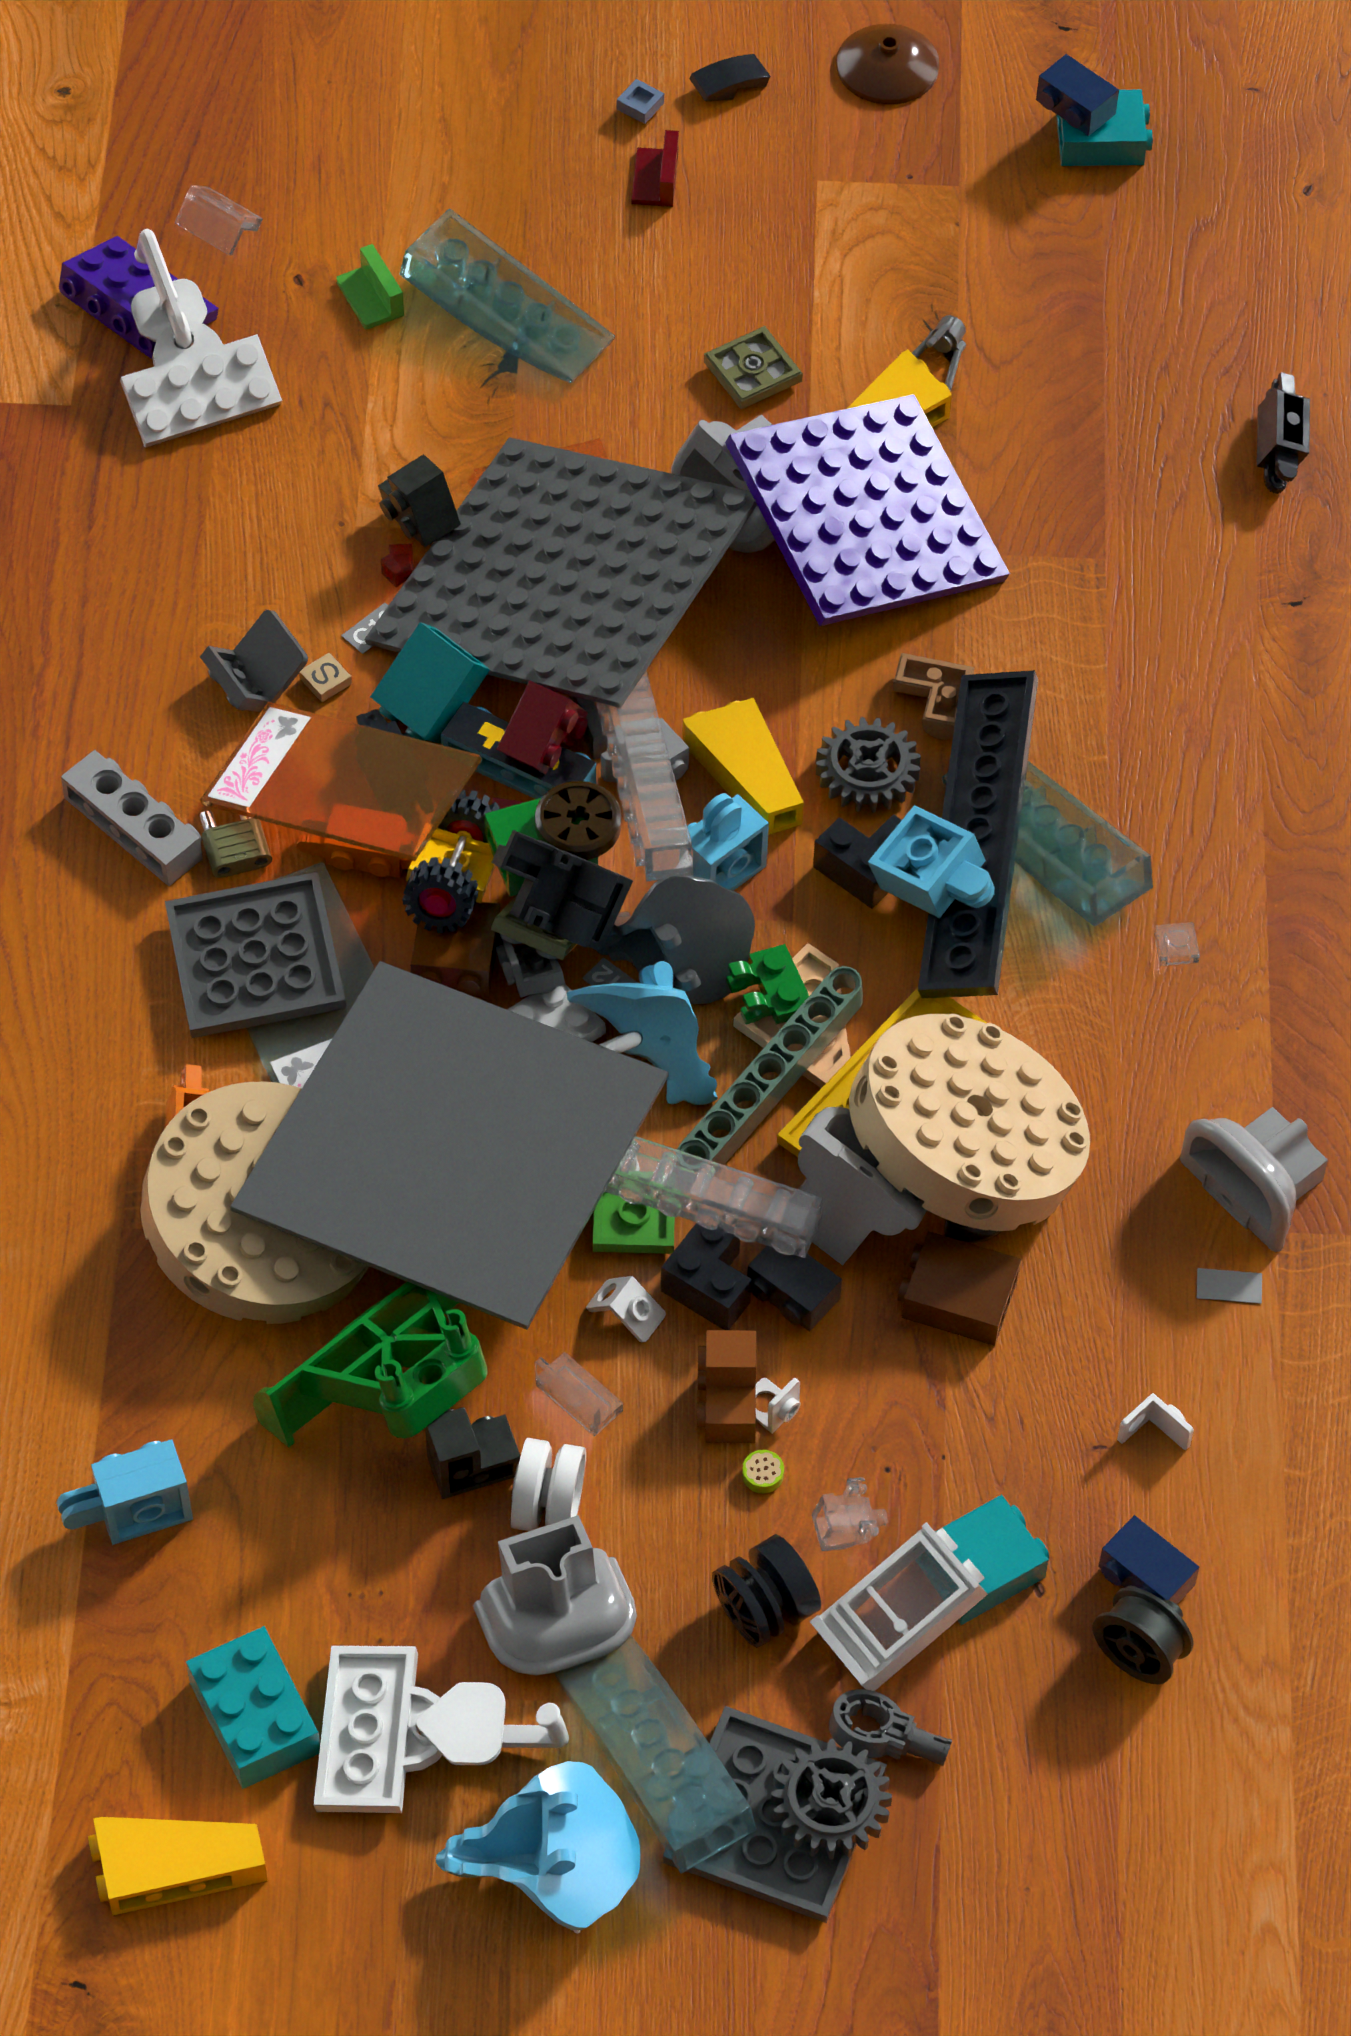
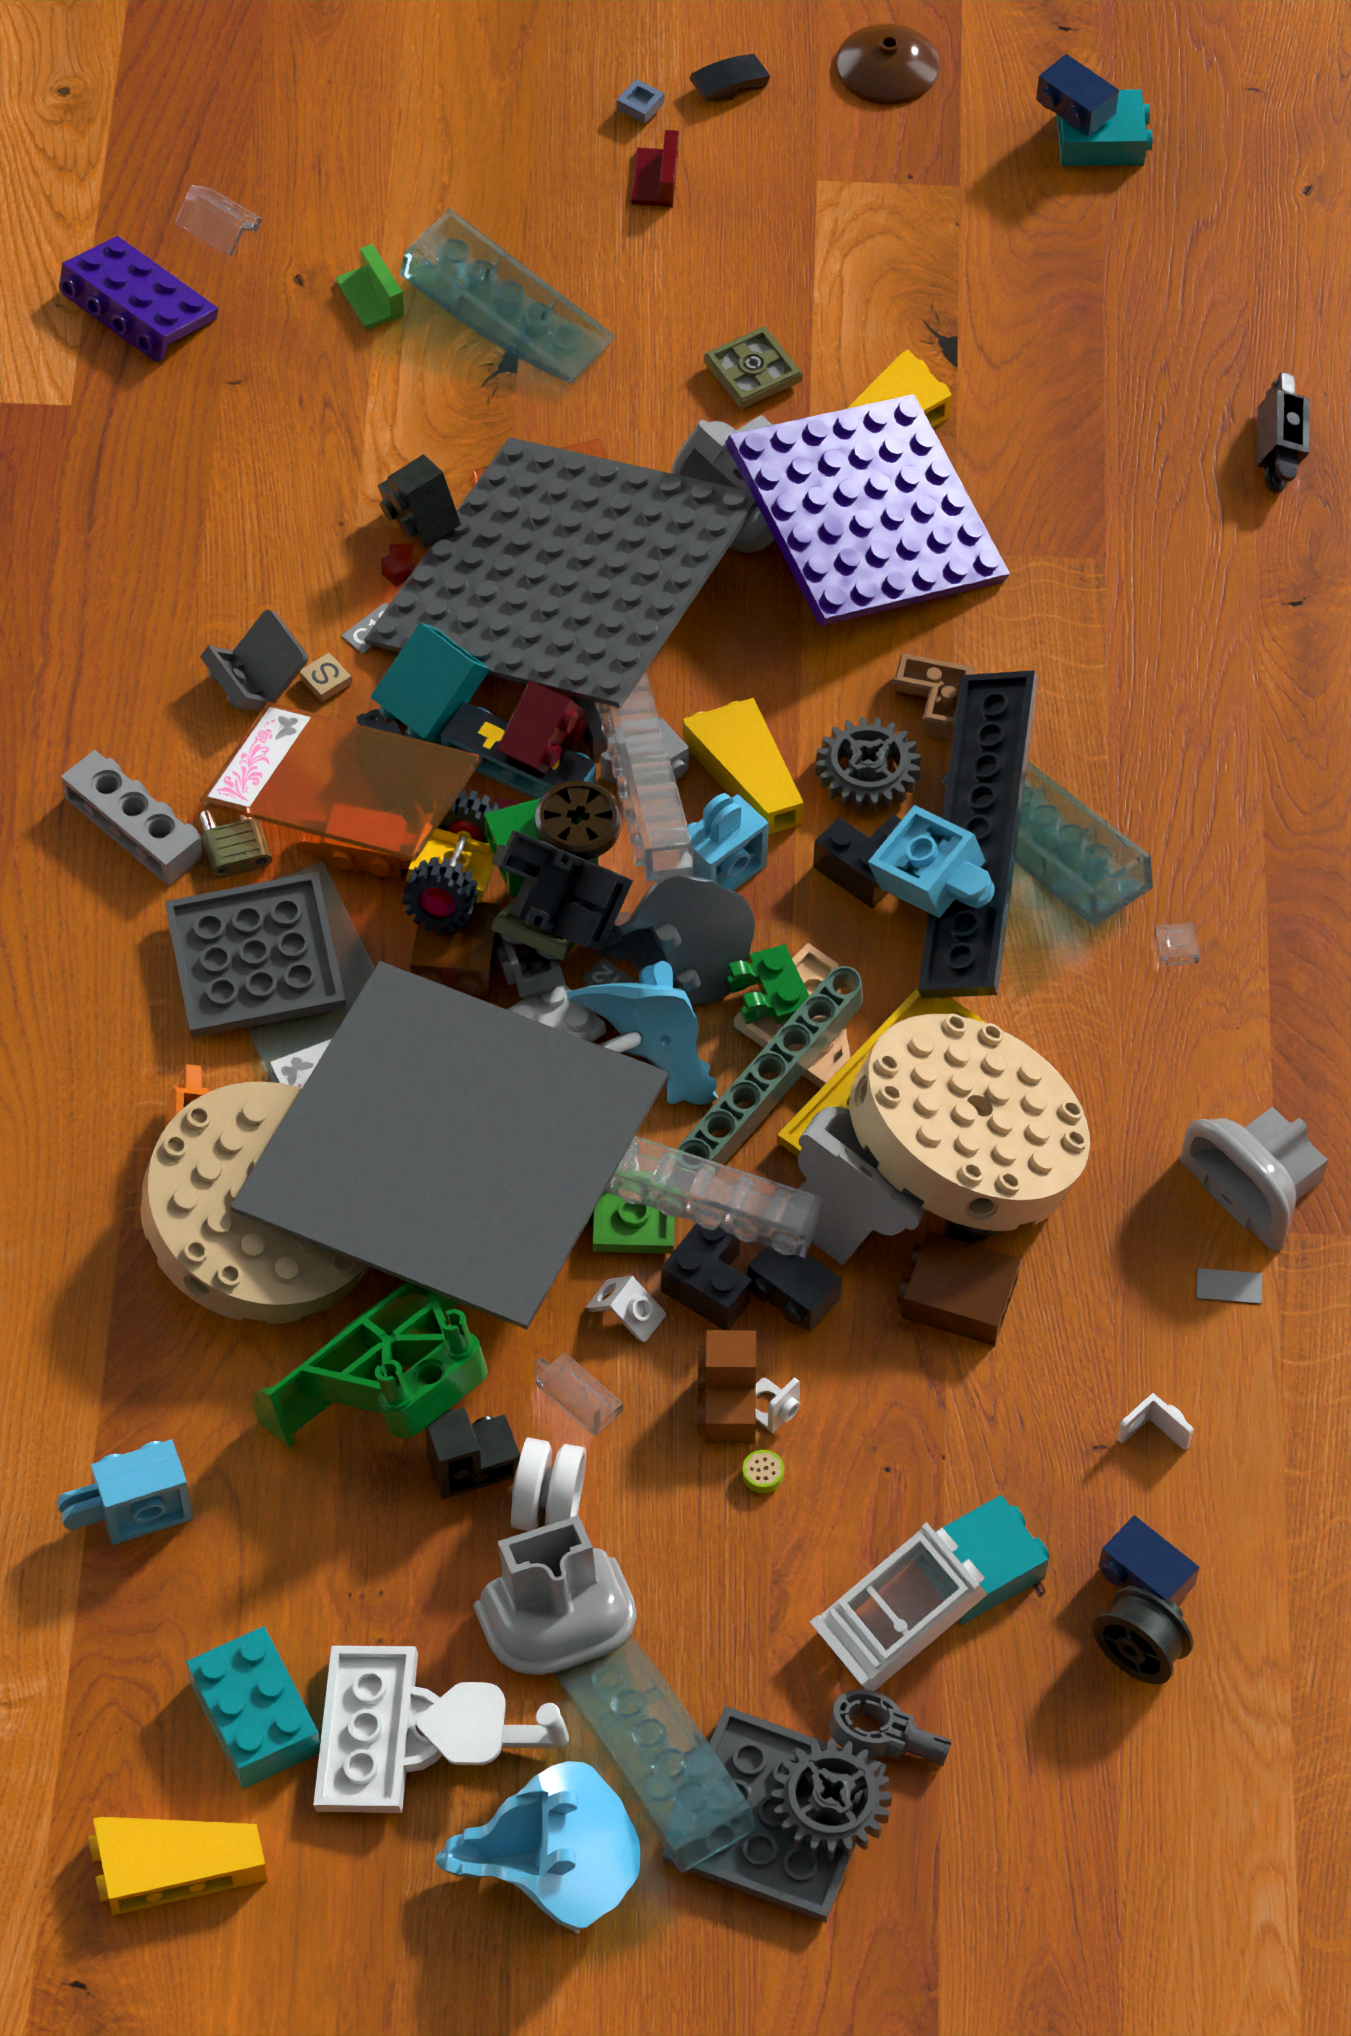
(194, 383): white plate -> none
(766, 1590): black wheel -> none
(847, 1518): clear piece -> none
(945, 338): dark grey plant -> none

